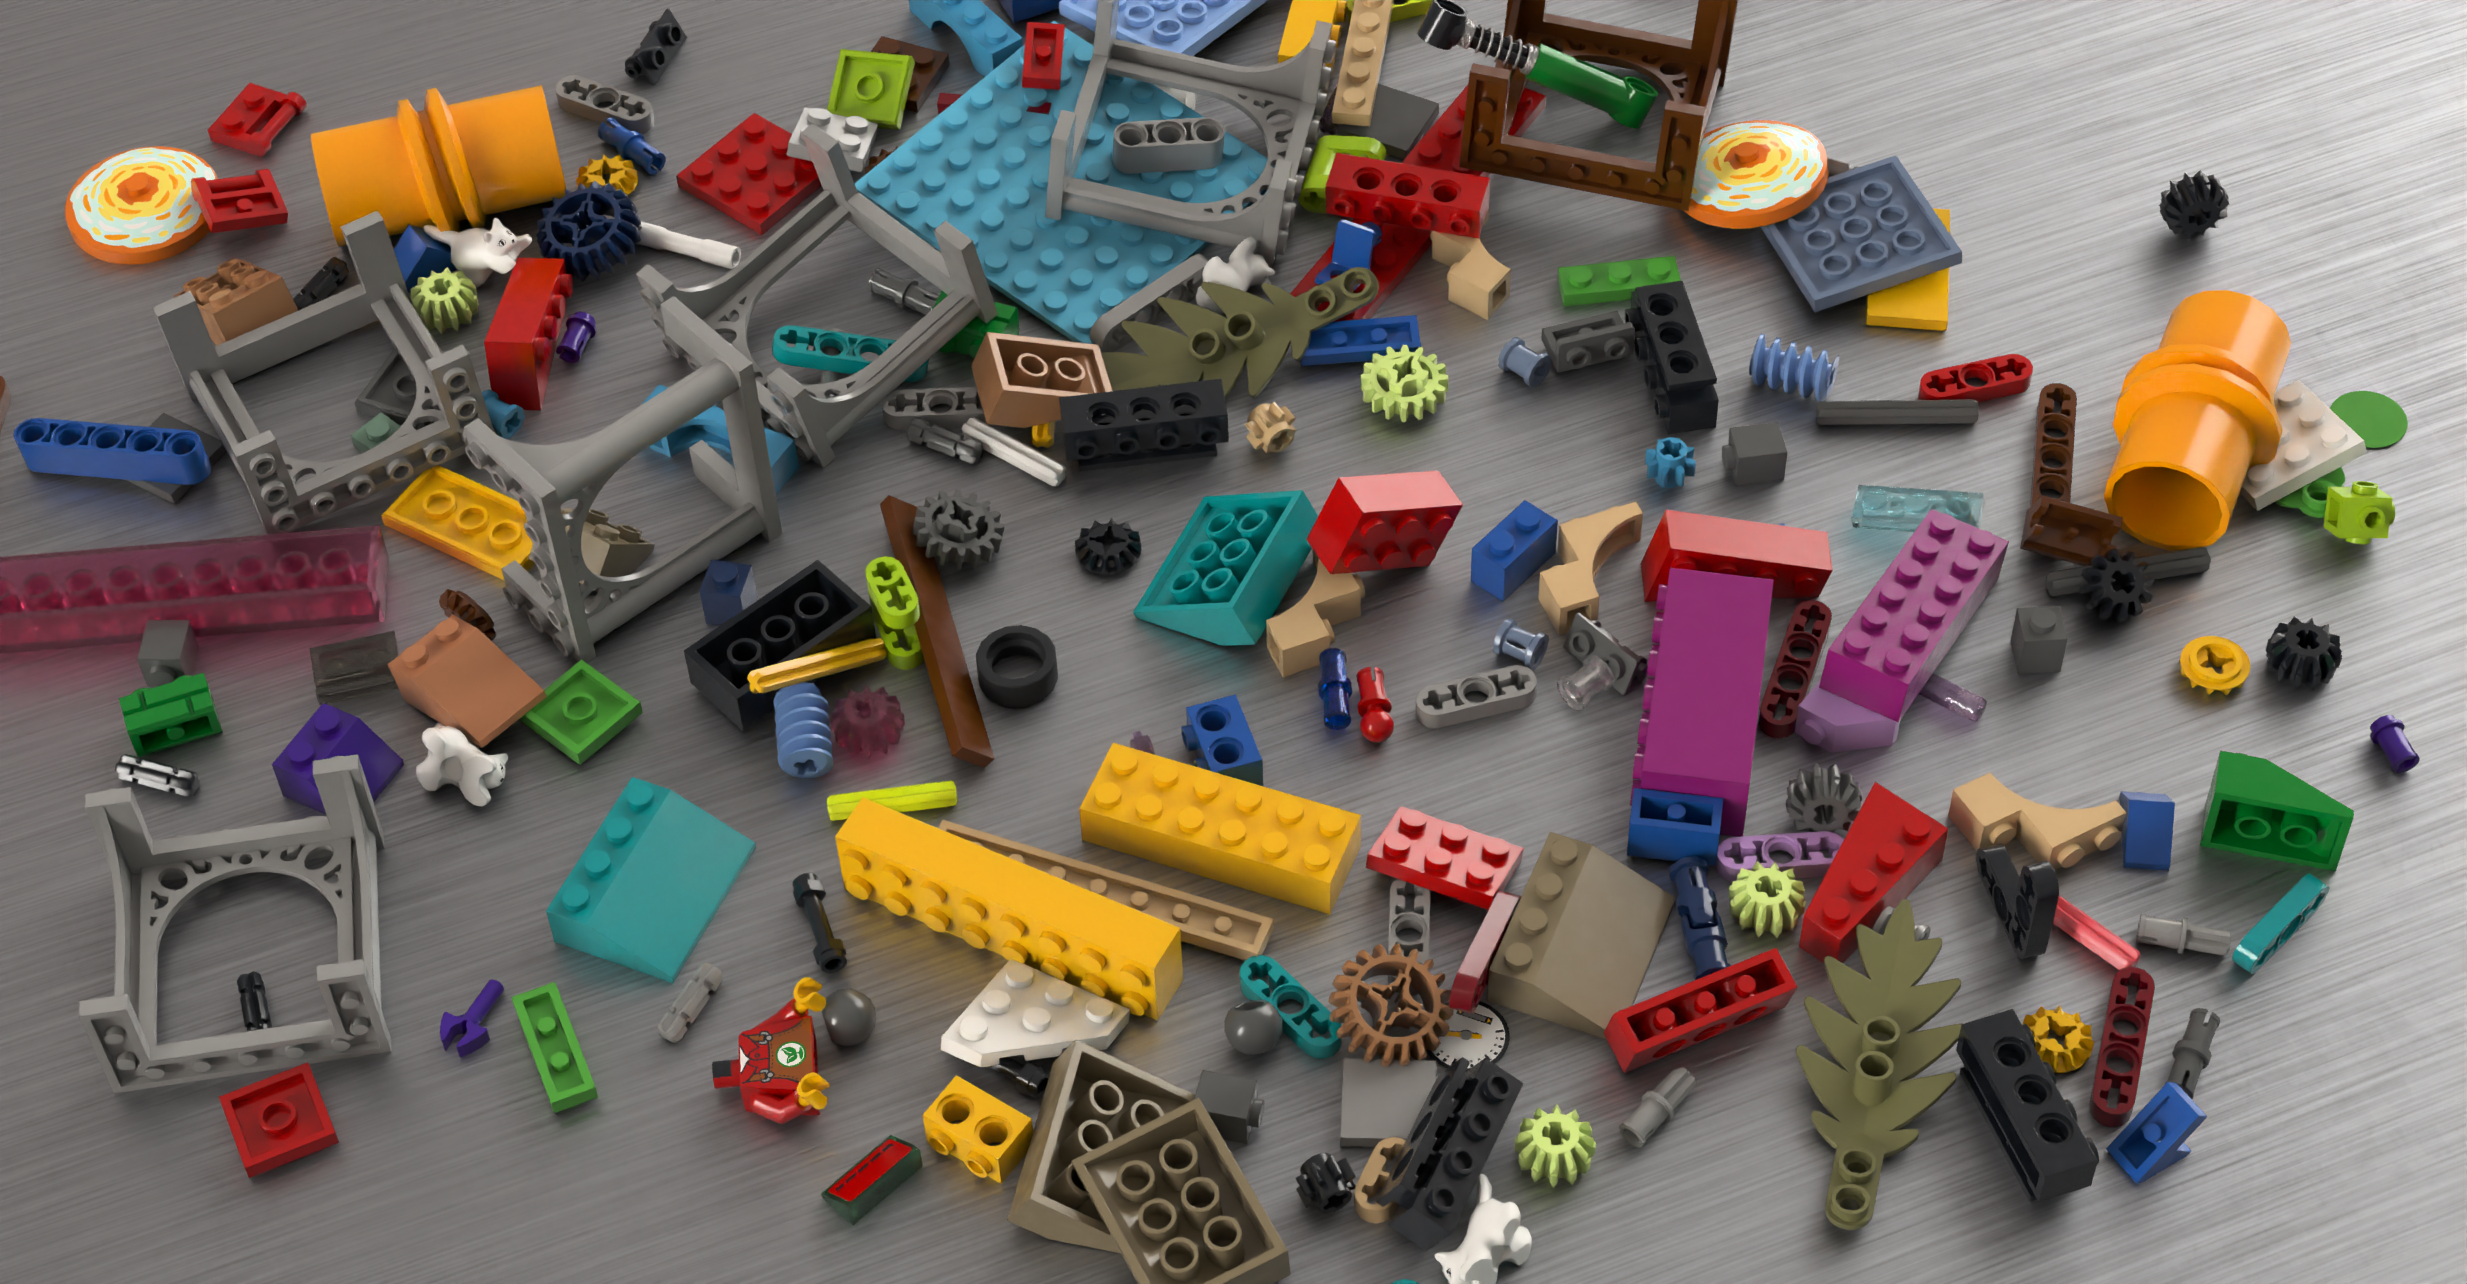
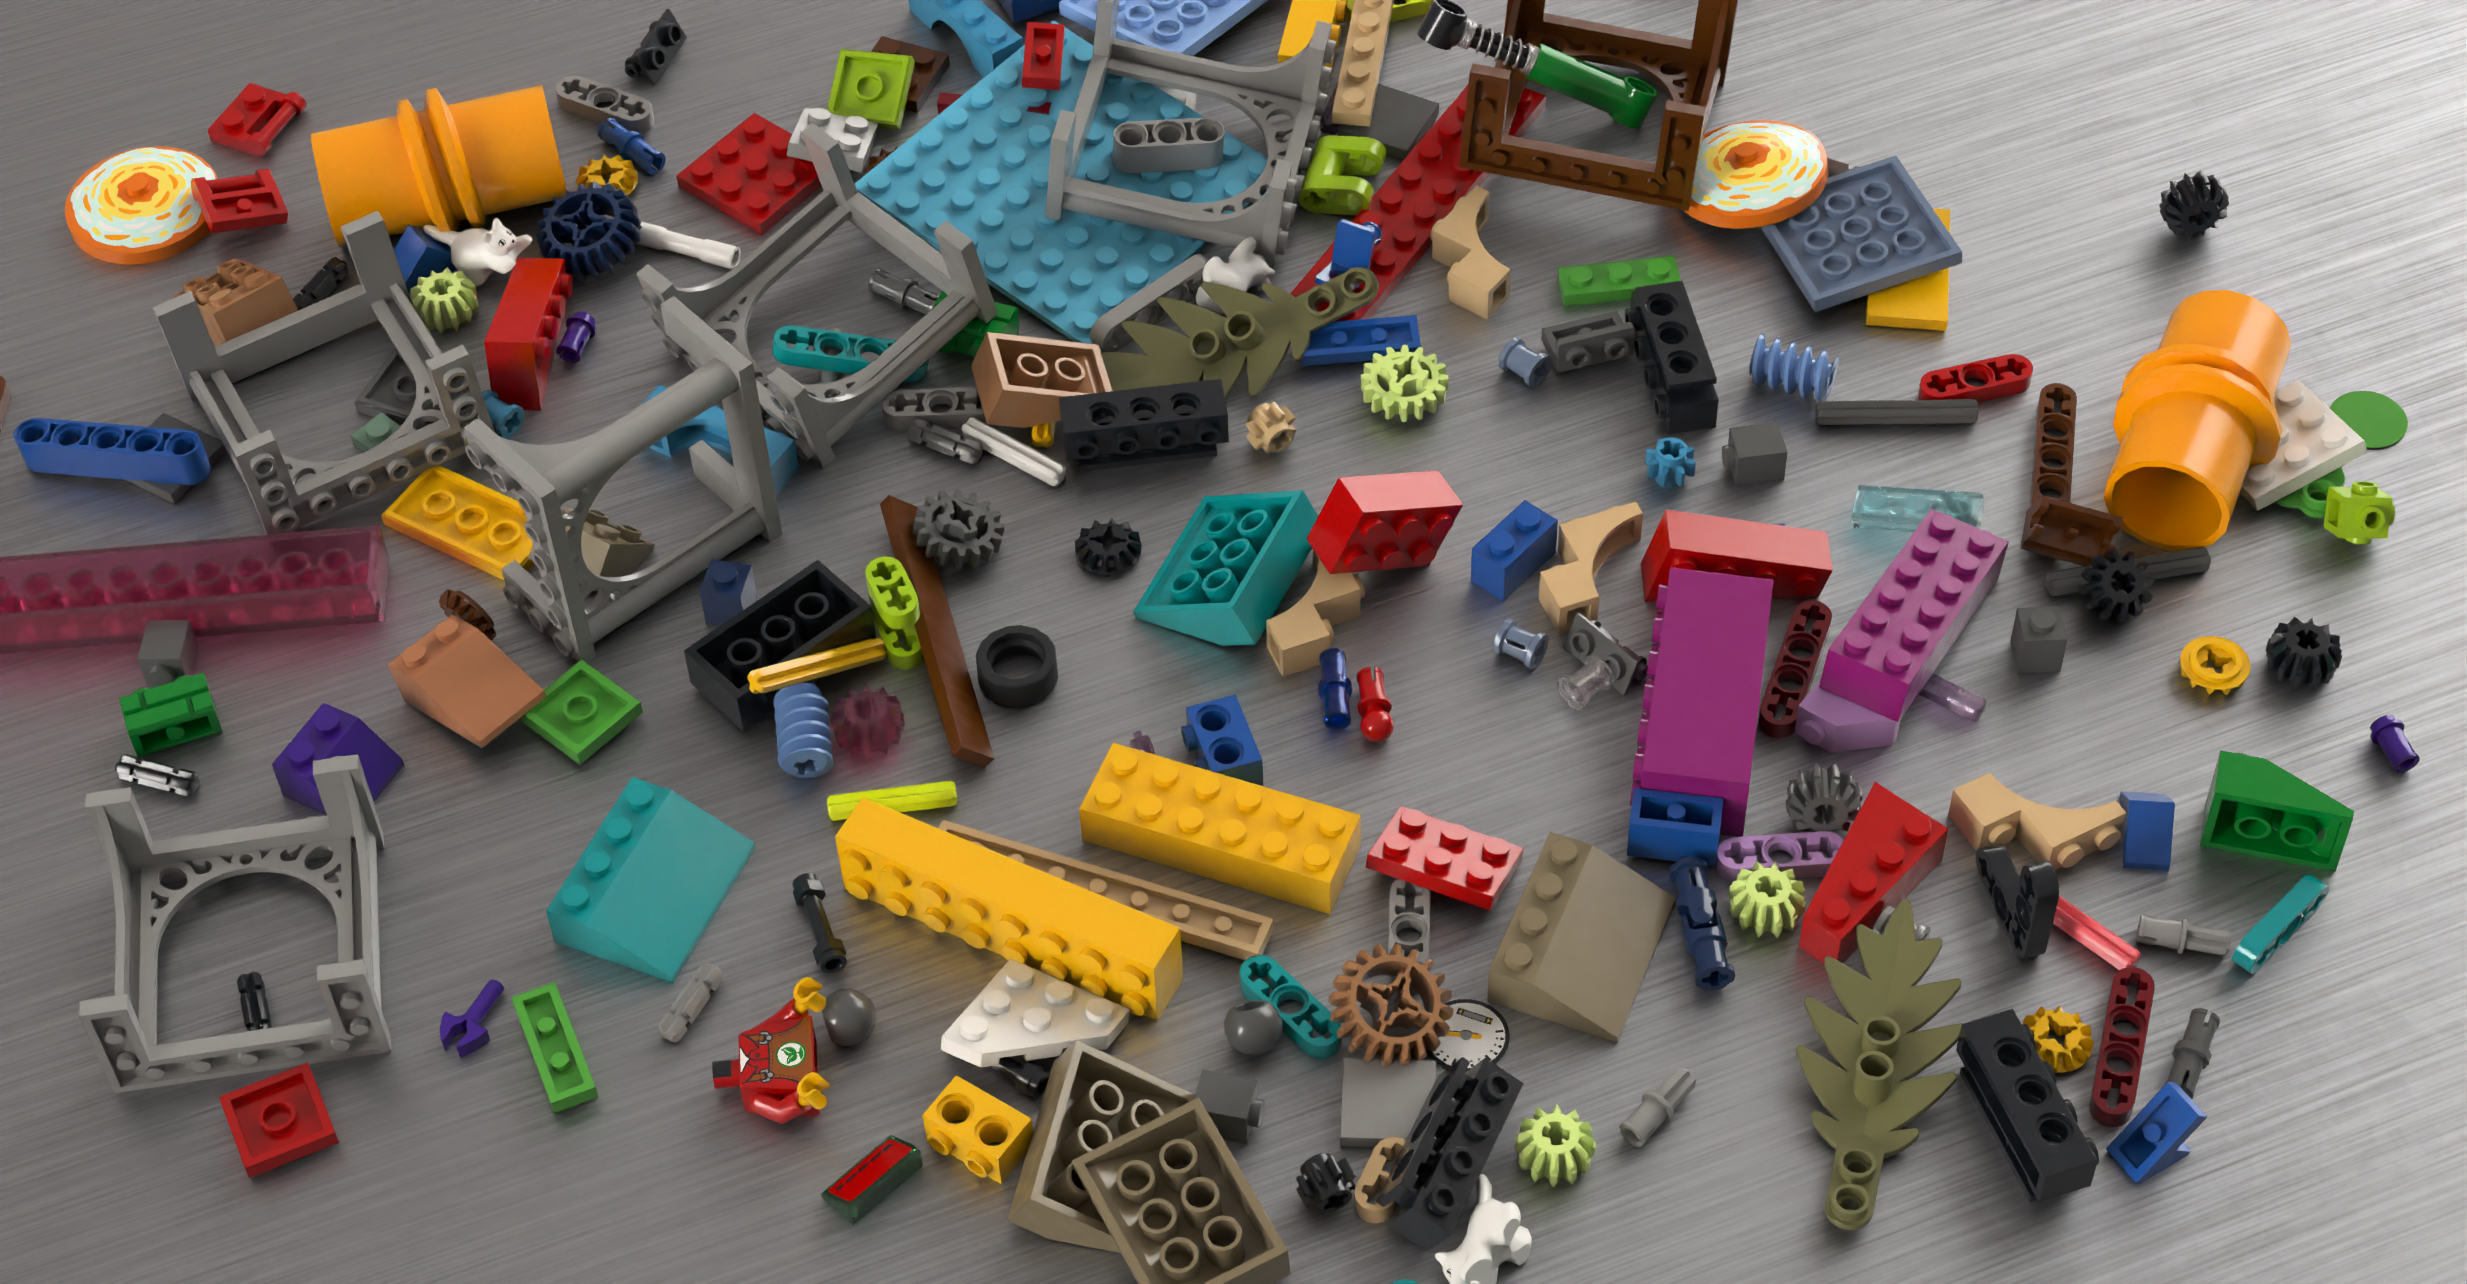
(354, 667): clear smoke plate -> none
(460, 763): white animal -> none
(1407, 195): red brick -> none
(1474, 971): beam -> none
(1486, 682): light grey beam -> none
(1700, 1010): red brick -> none

